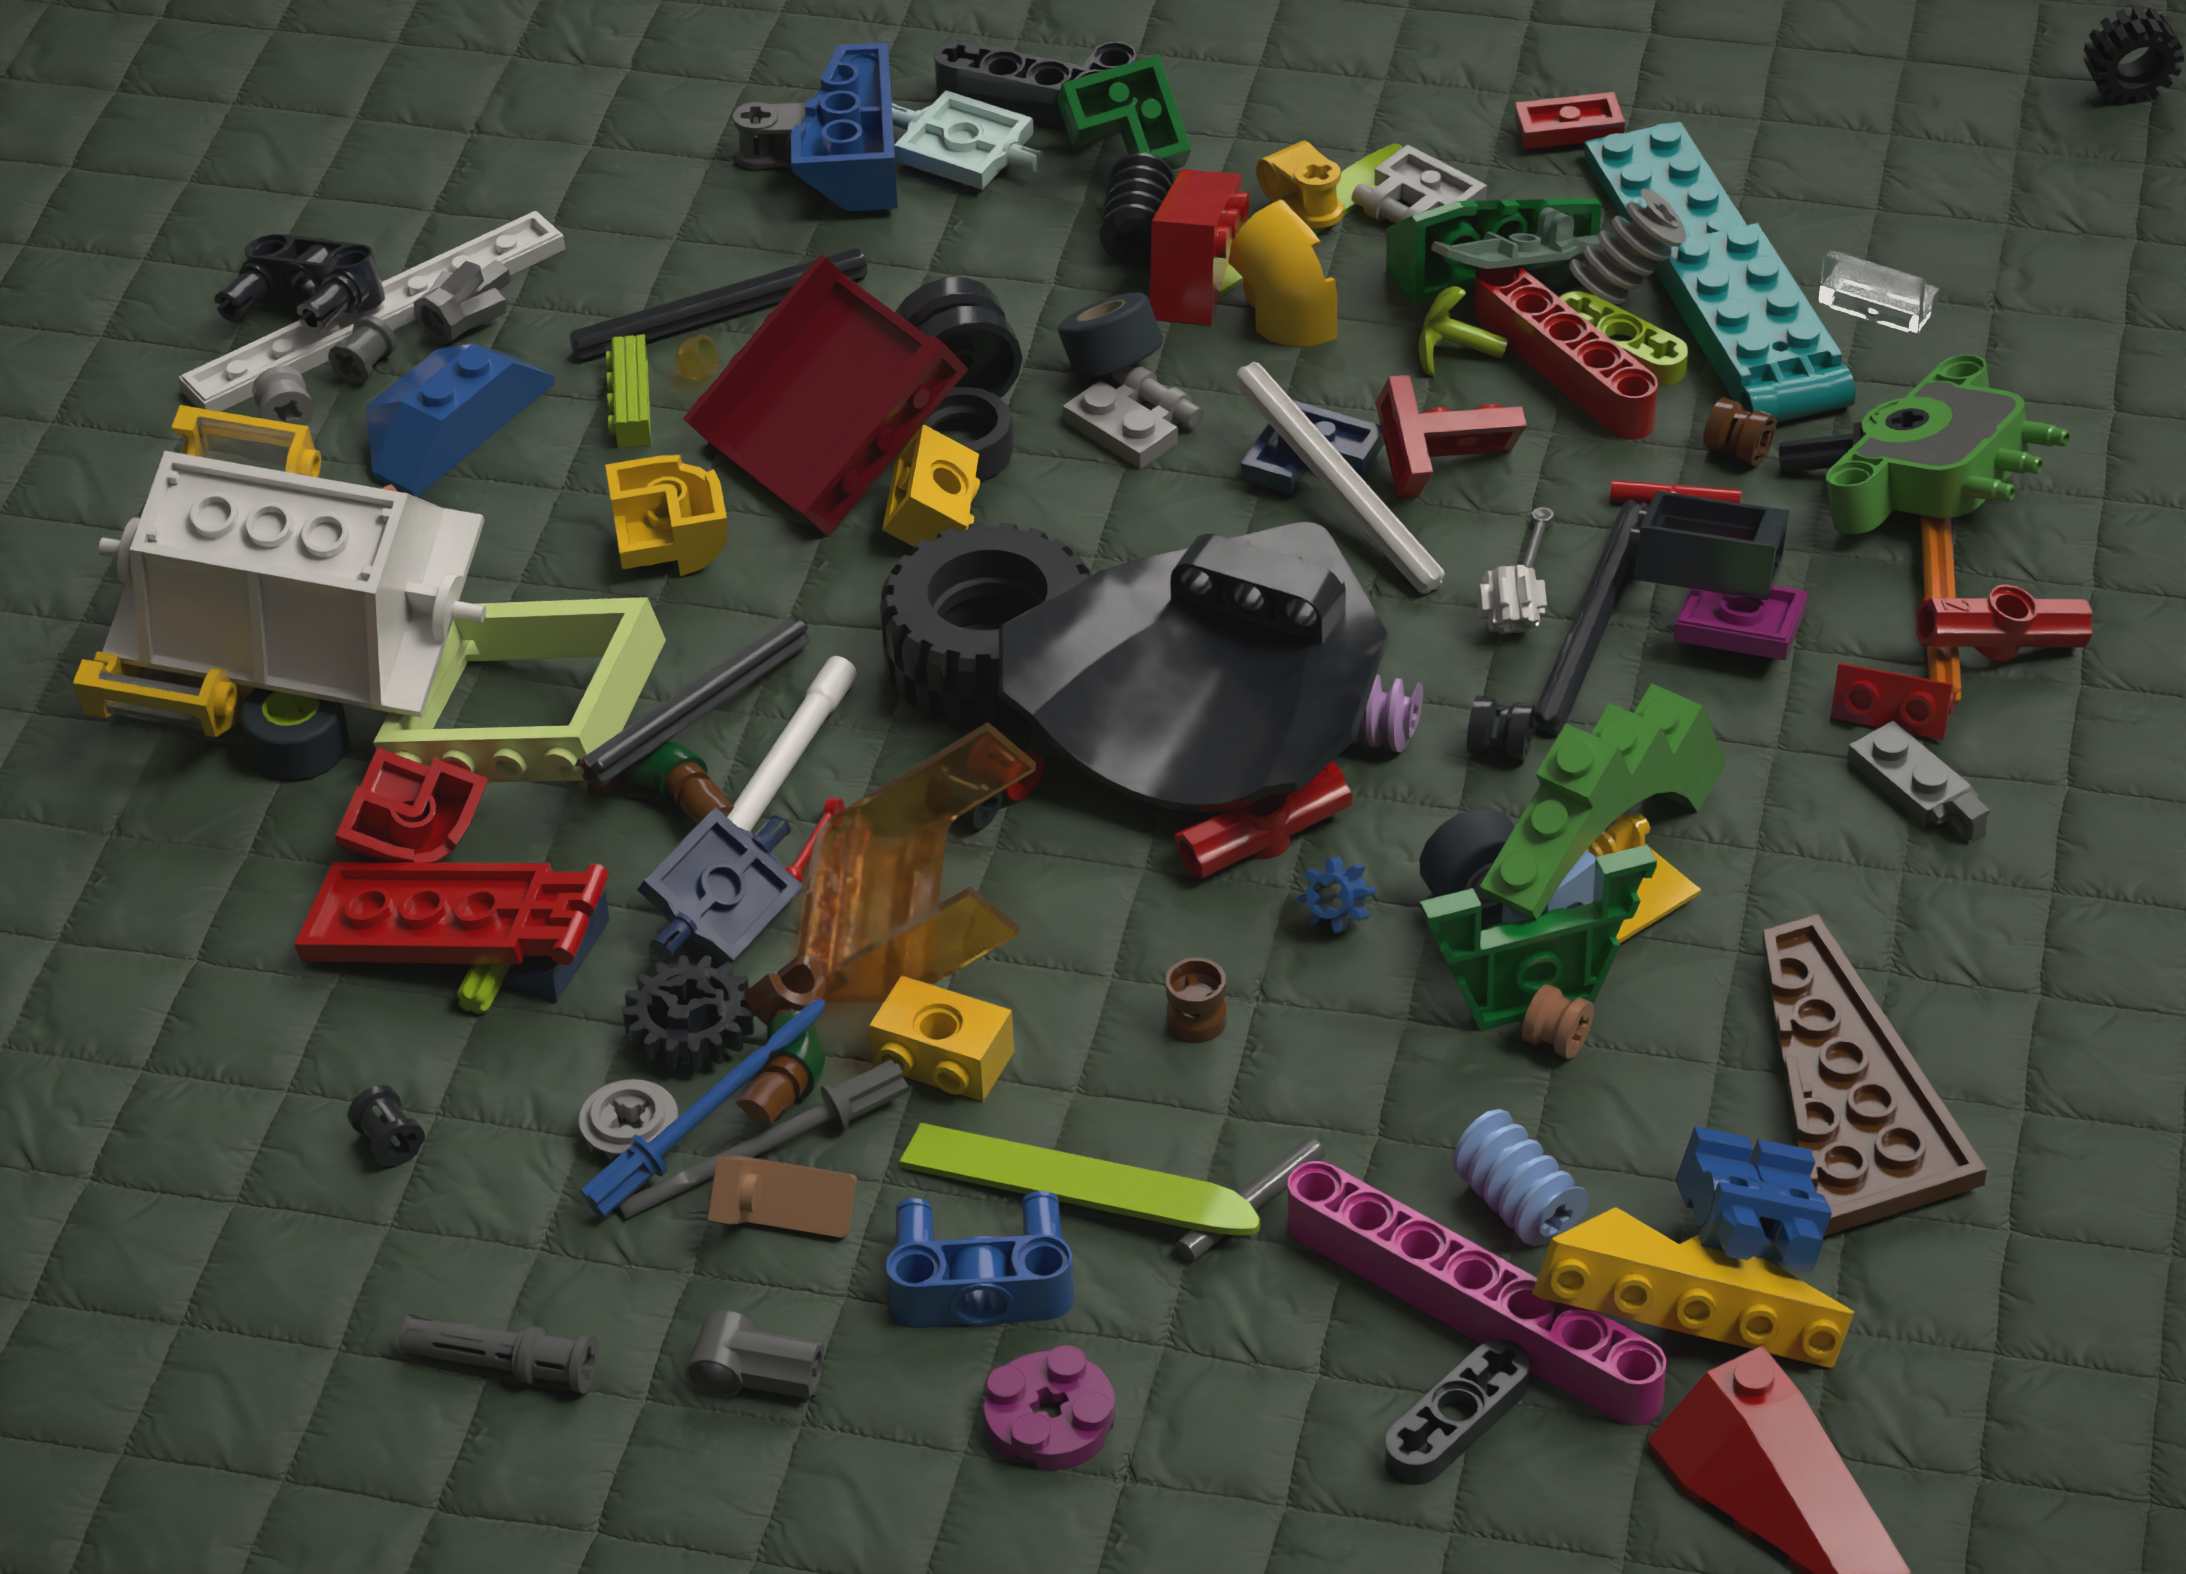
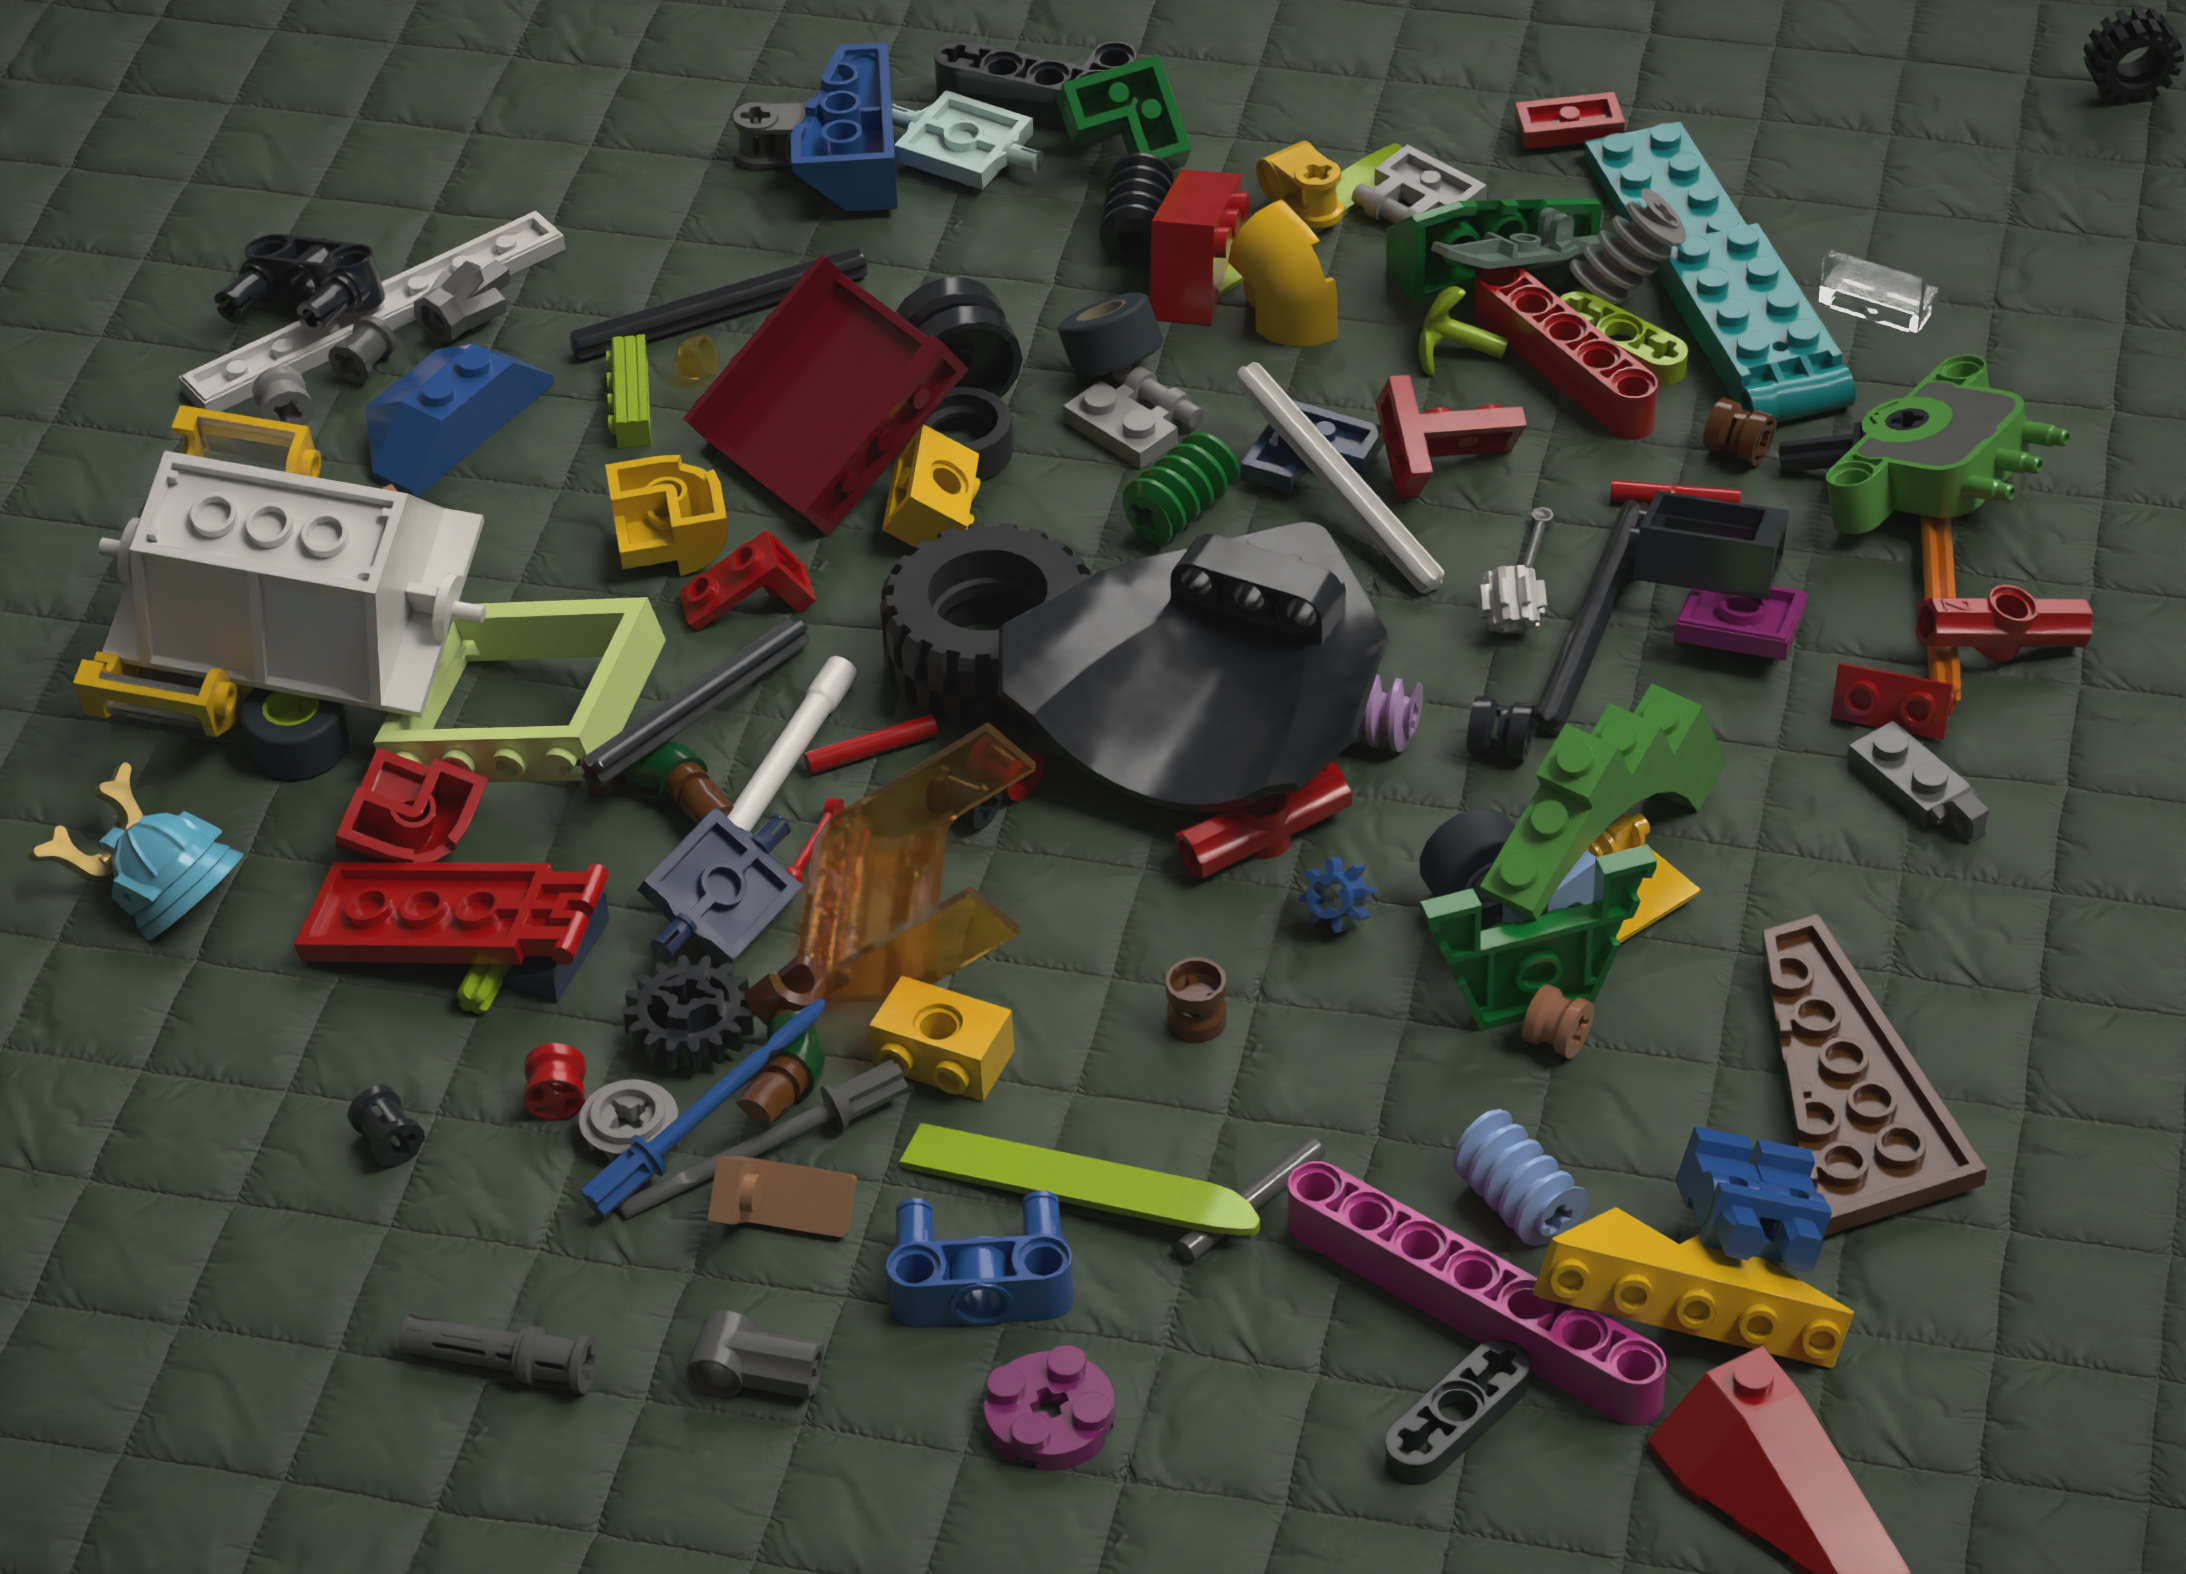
(157, 860): none -> medium azure helmet
(554, 1082): none -> red wheel
(752, 565): none -> red bracket
(871, 744): none -> red piece
(1179, 487): none -> green piece

